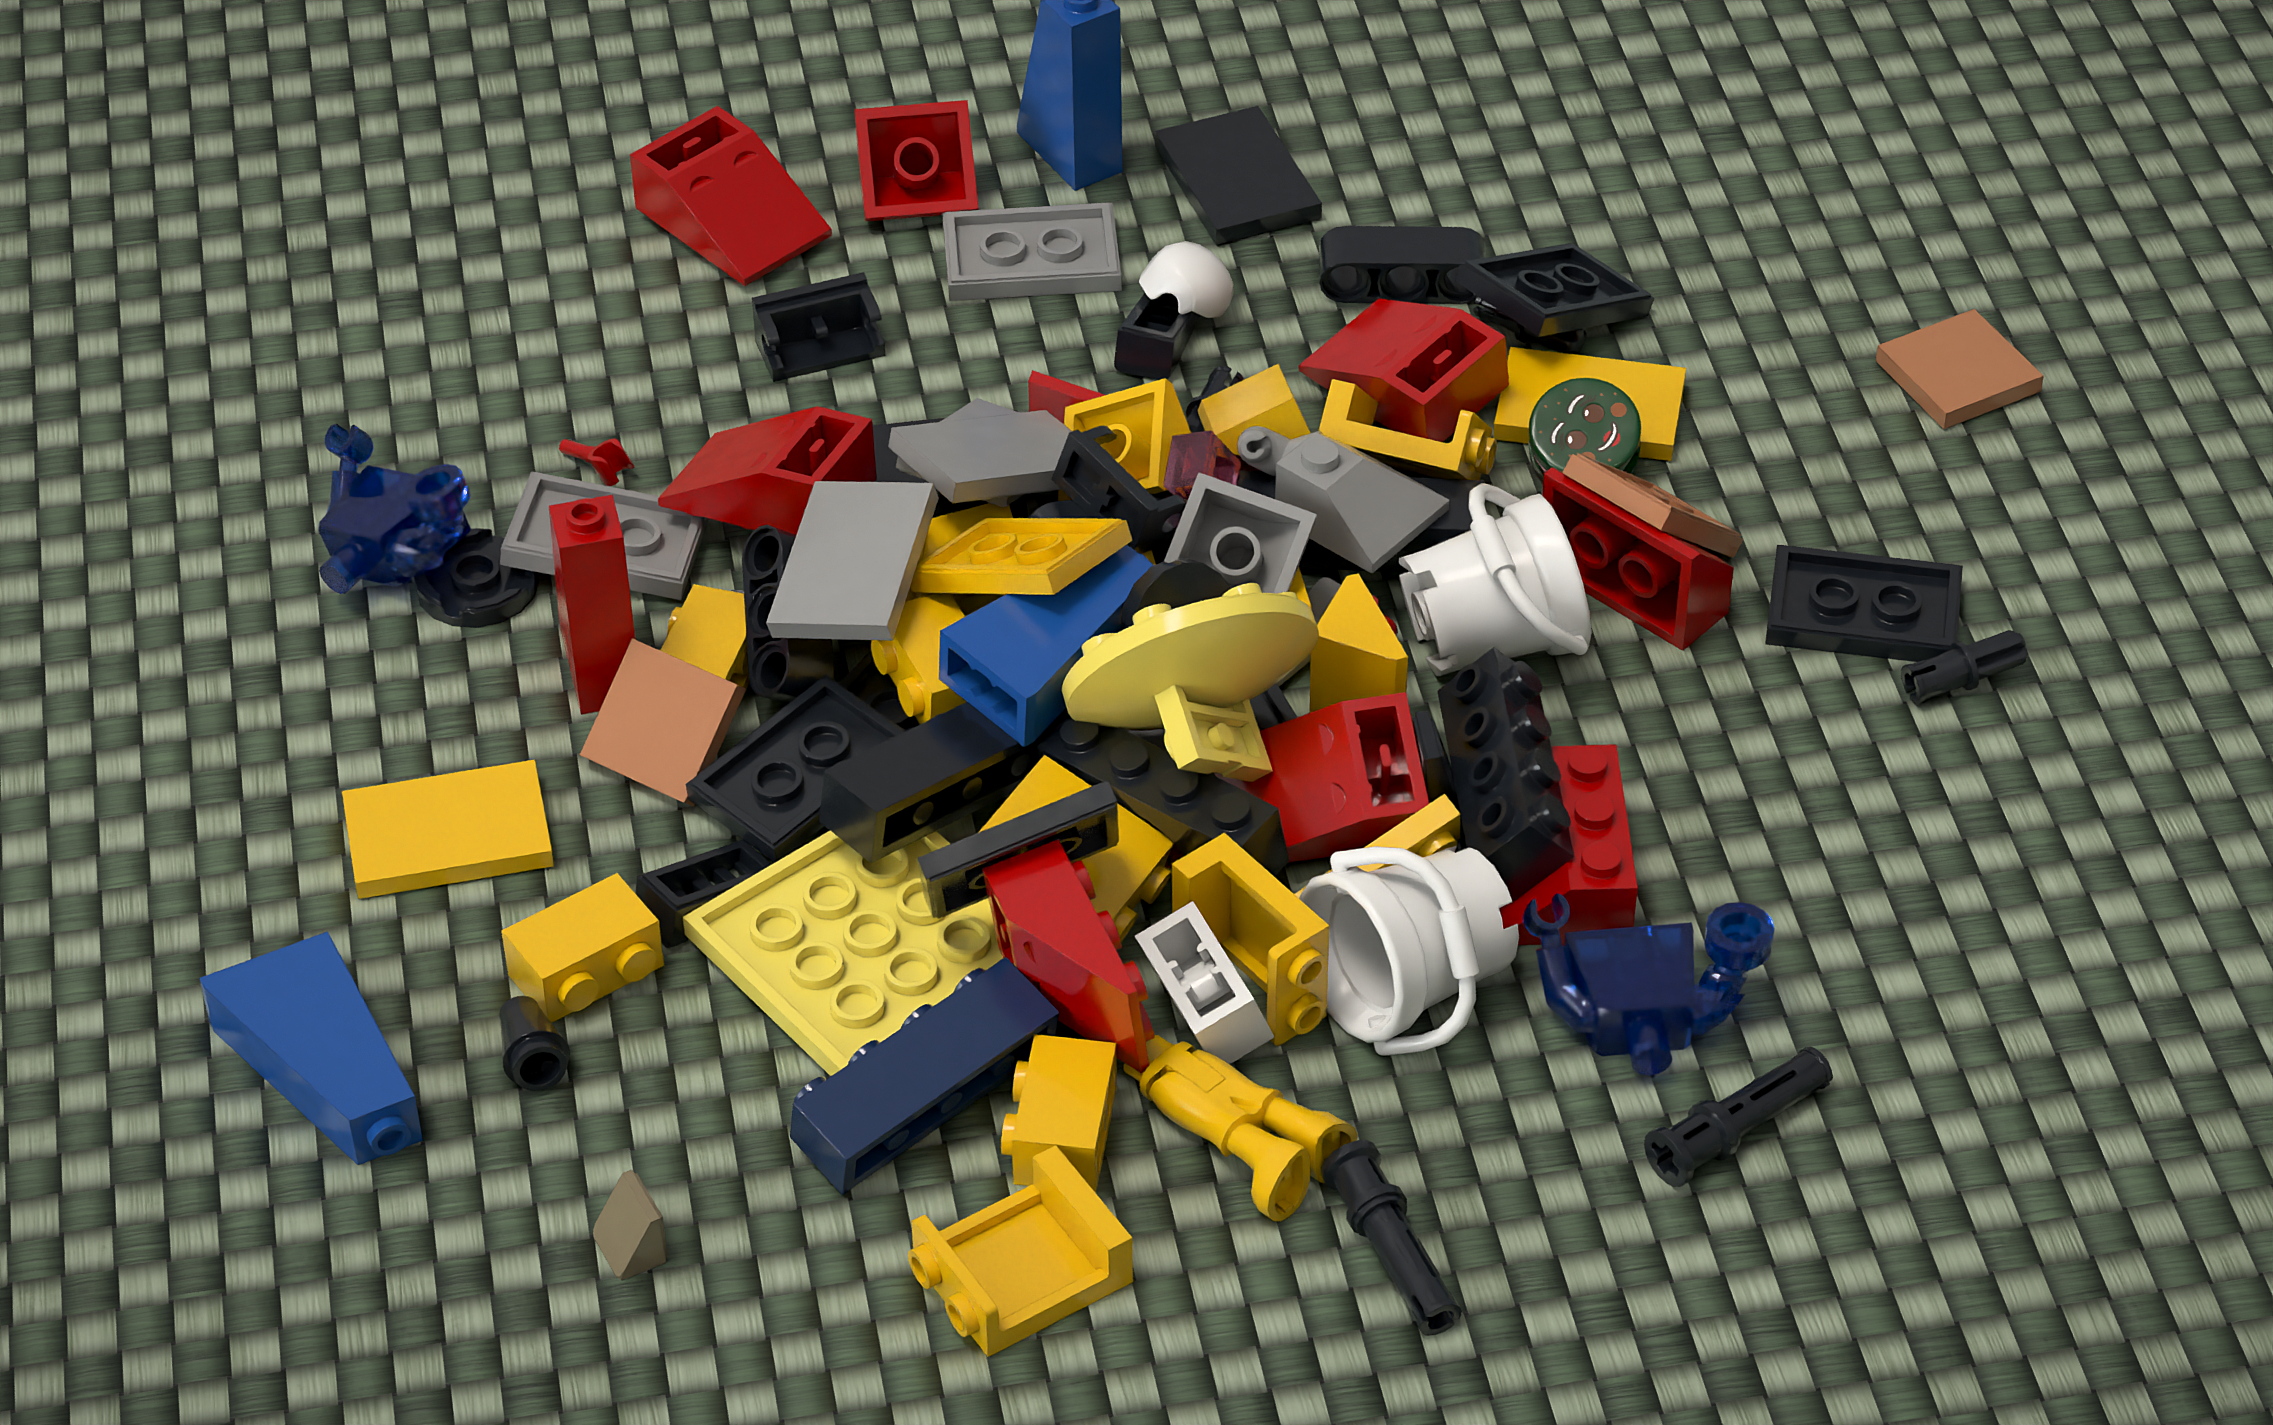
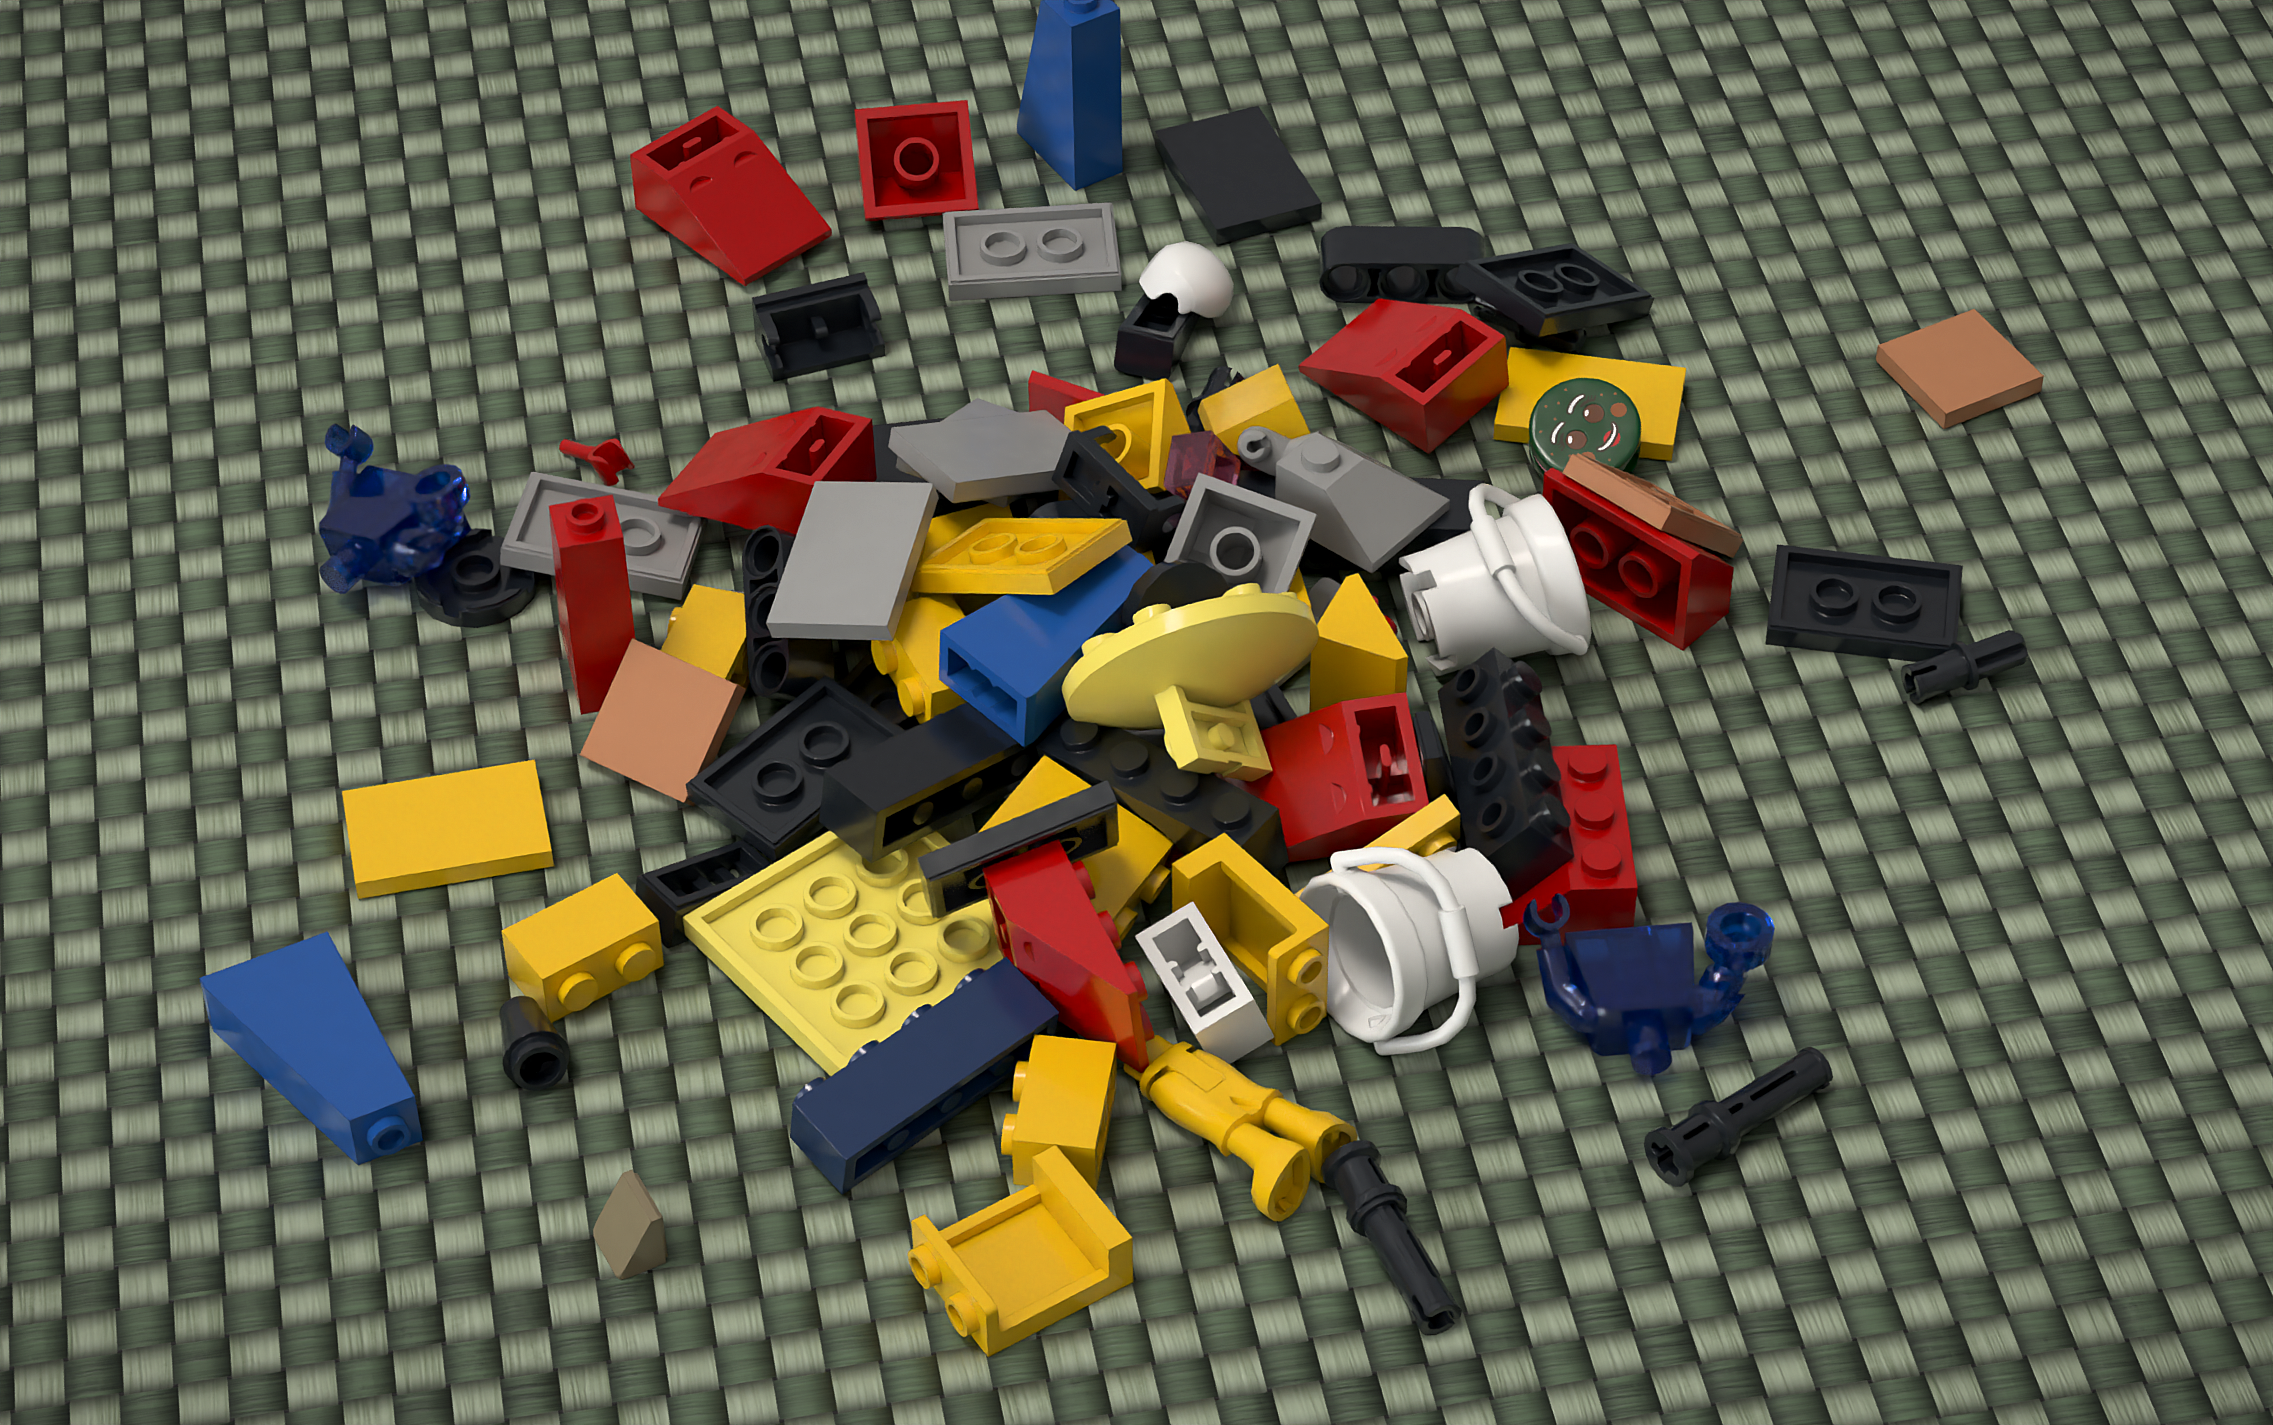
(1350, 418): yellow panel -> none

